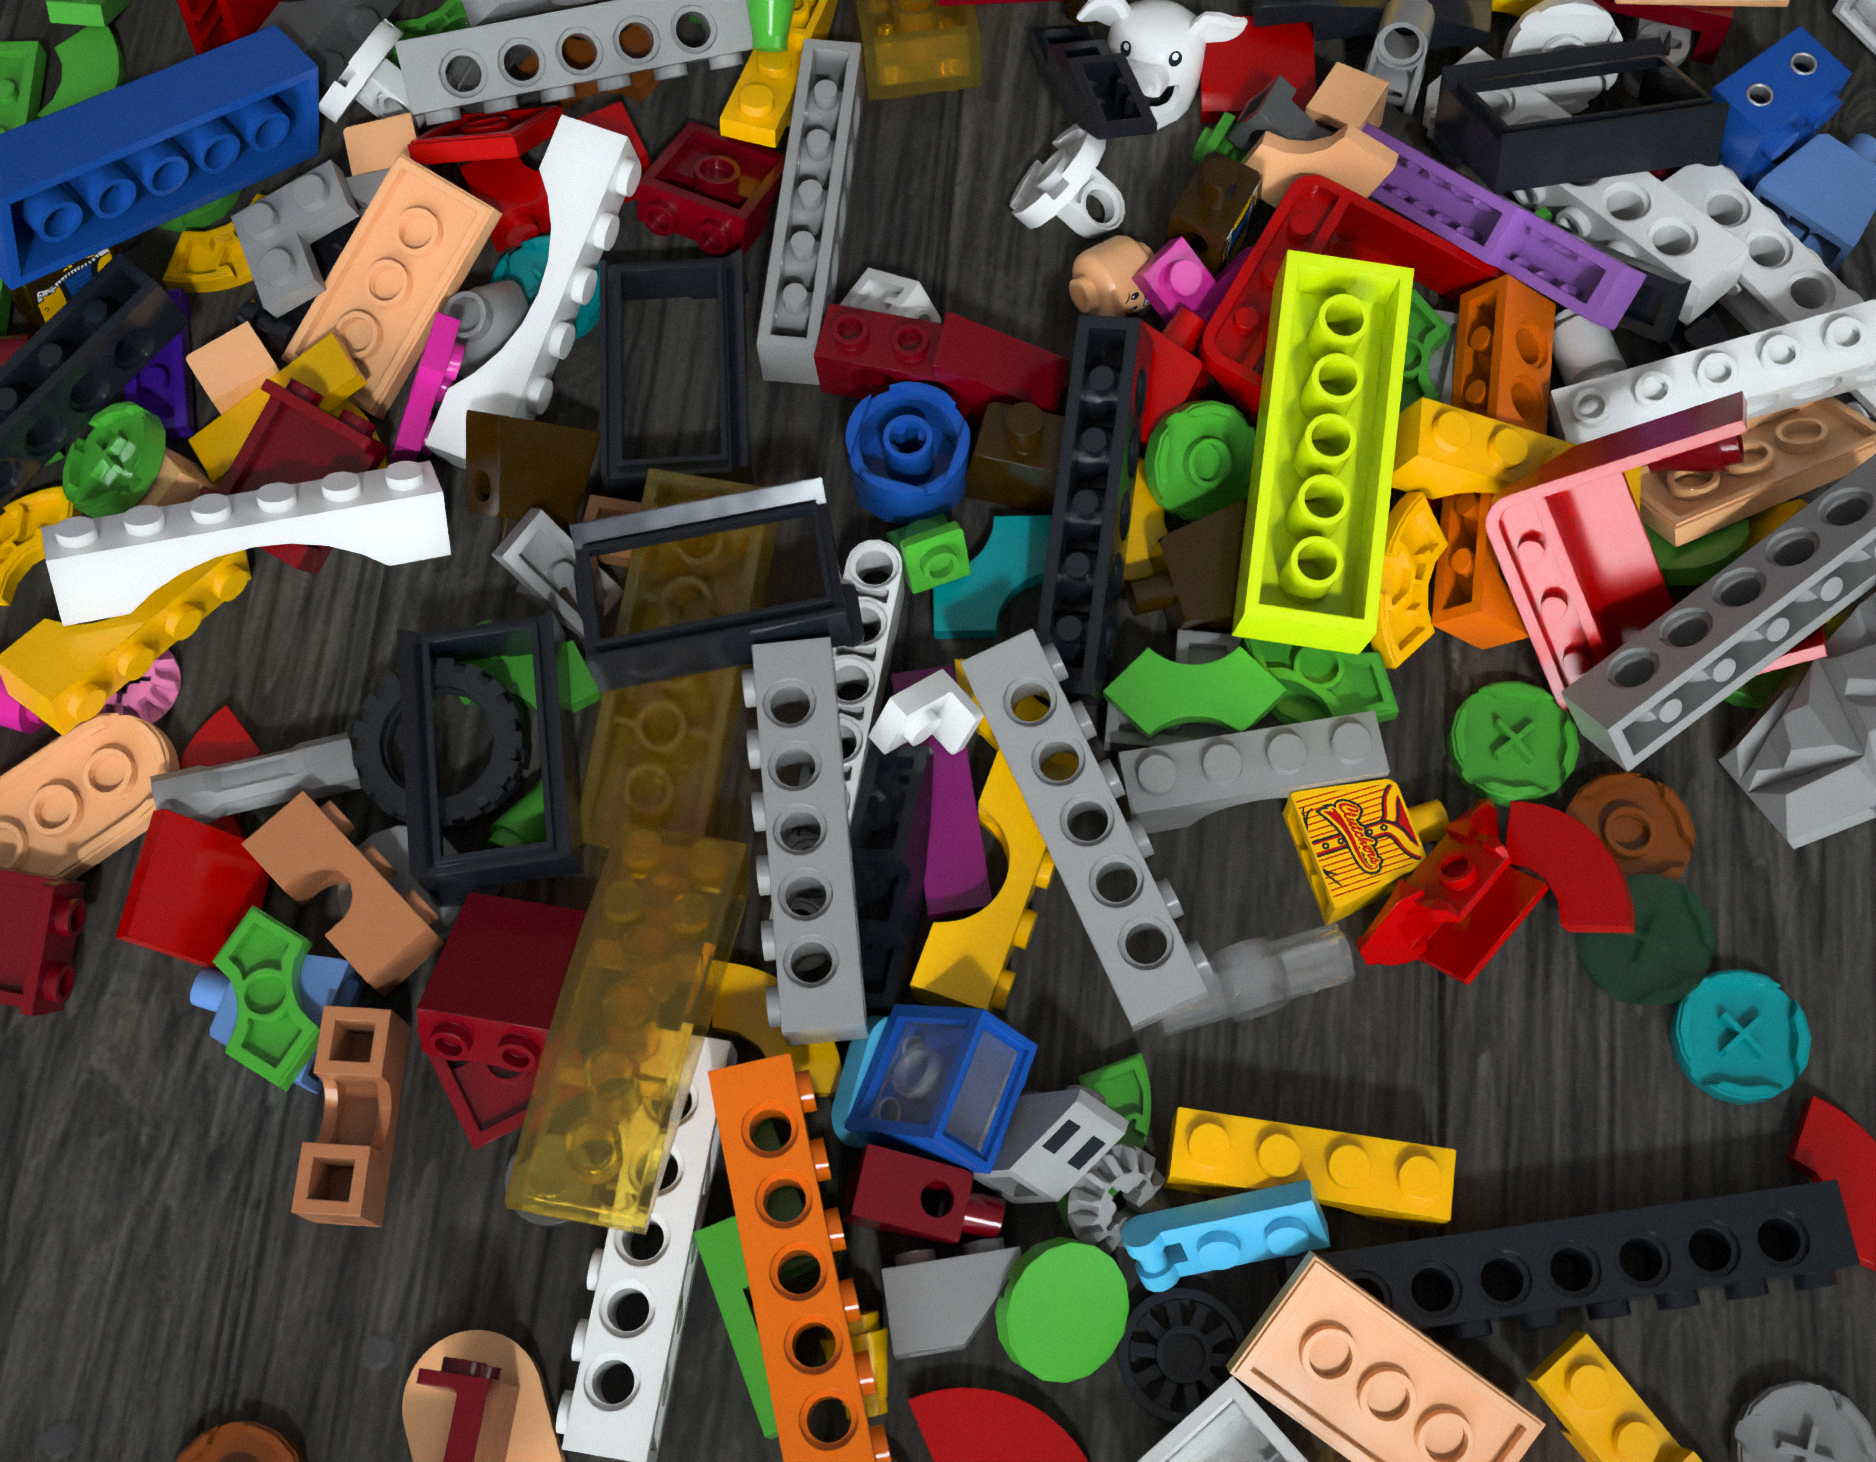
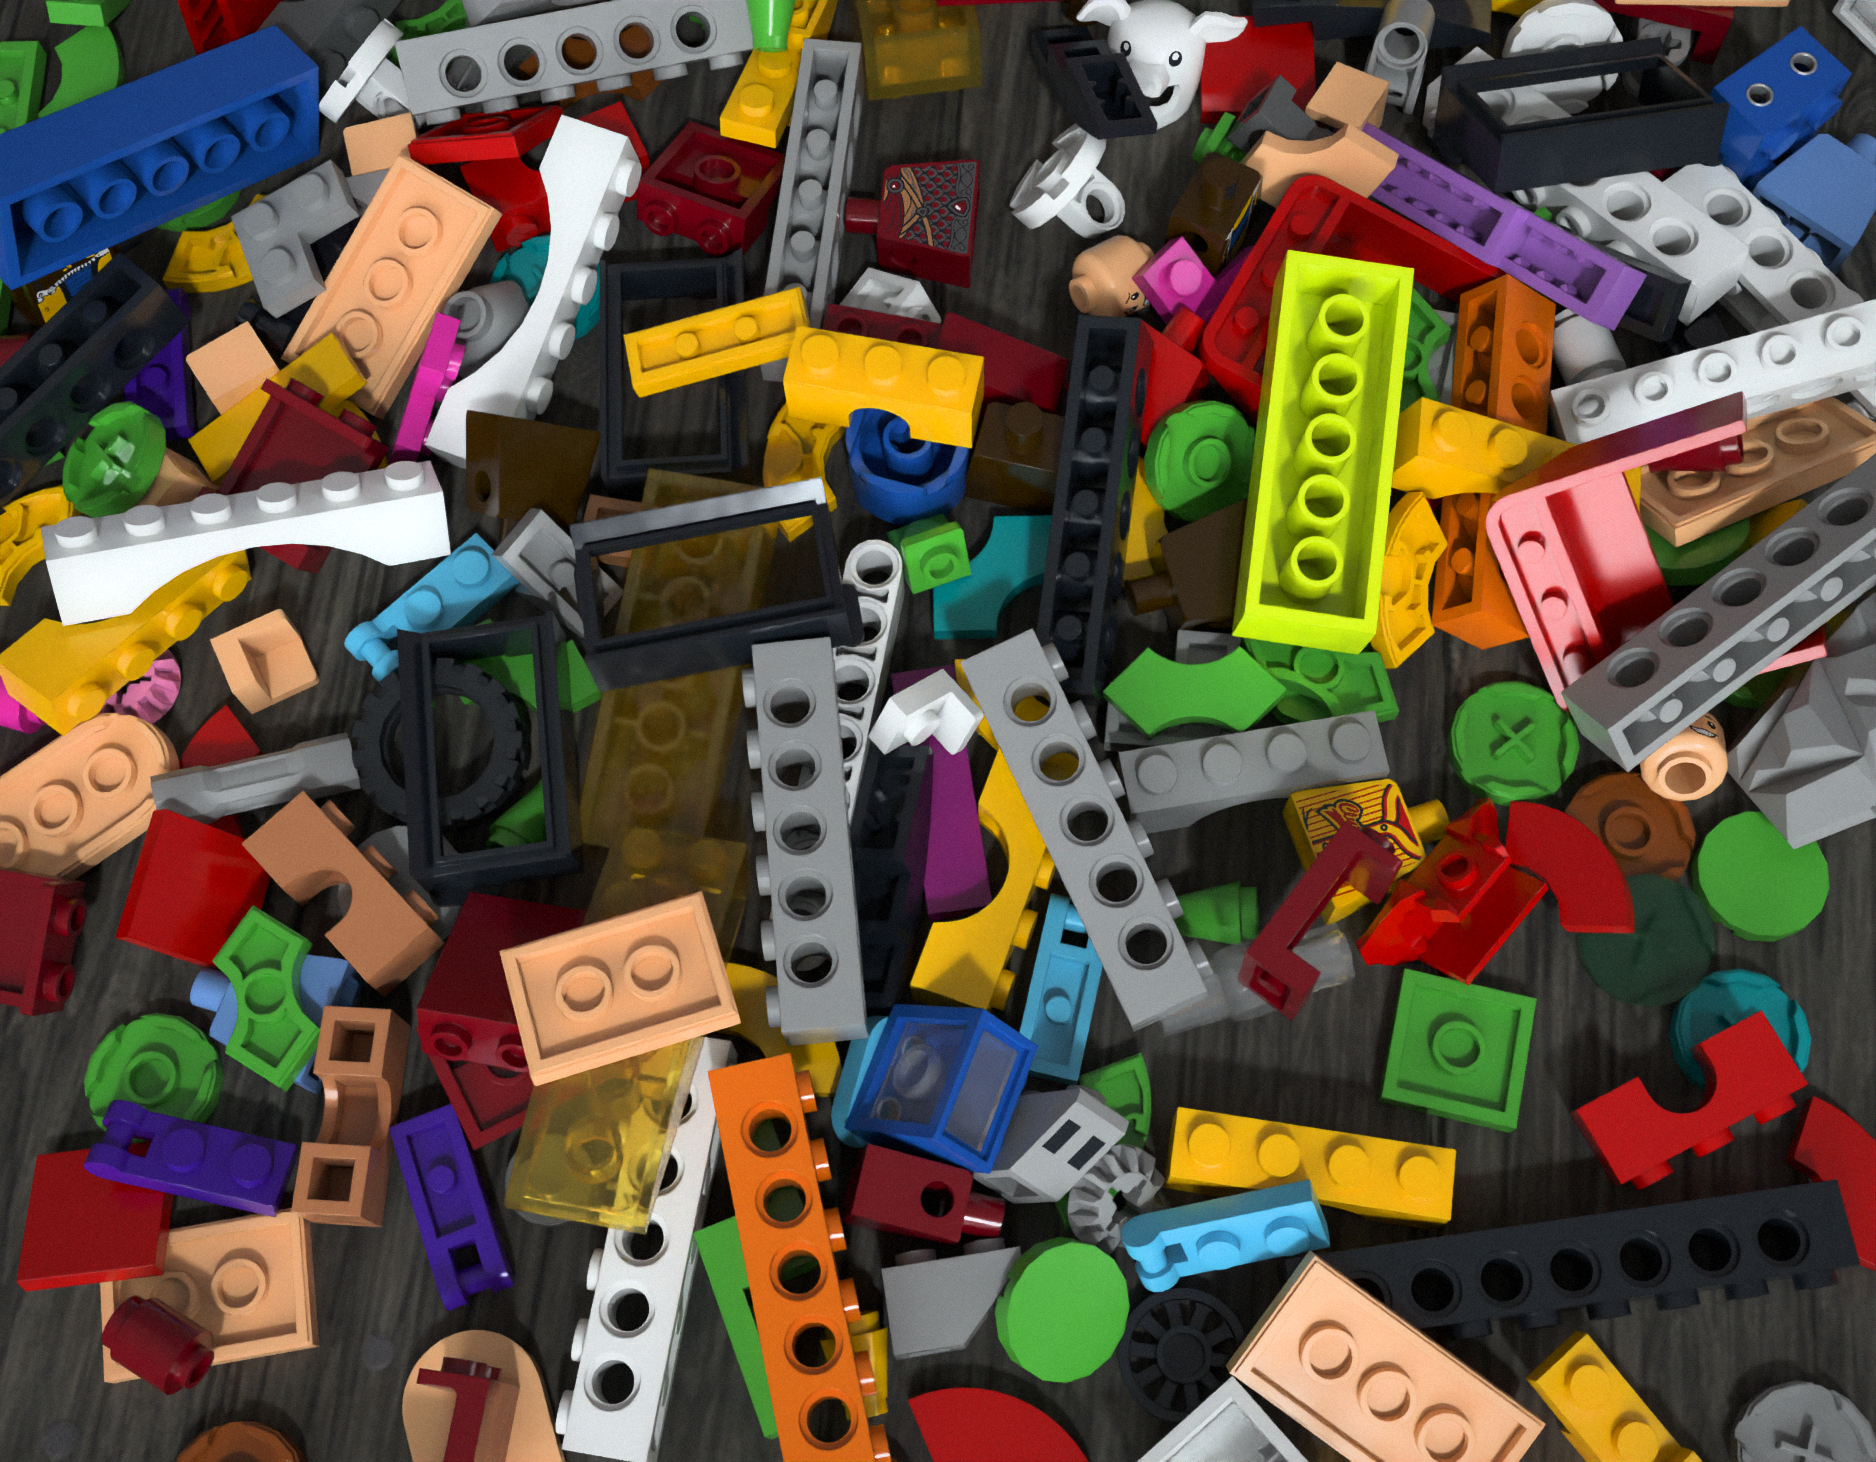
(90, 1227): none -> red tile
(158, 1065): none -> bright green tile
(158, 1344): none -> dark red brick
(193, 1159): none -> dark purple plate
(237, 1279): none -> light nougat tile
(265, 661): none -> light nougat panel
(444, 599): none -> medium azure plate
(450, 1205): none -> dark purple plate
(618, 988): none -> light nougat tile
(715, 342): none -> yellow tile
(798, 453): none -> yellow tile
(923, 220): none -> torso
(925, 386): none -> yellow arch
(1061, 996): none -> medium azure plate
(1220, 913): none -> bright green cone
(1350, 858): none -> dark red panel
(1457, 1050): none -> bright green tile
(1688, 763): none -> light nougat head
(1743, 1075): none -> red arch
(1757, 880): none -> bright green tile

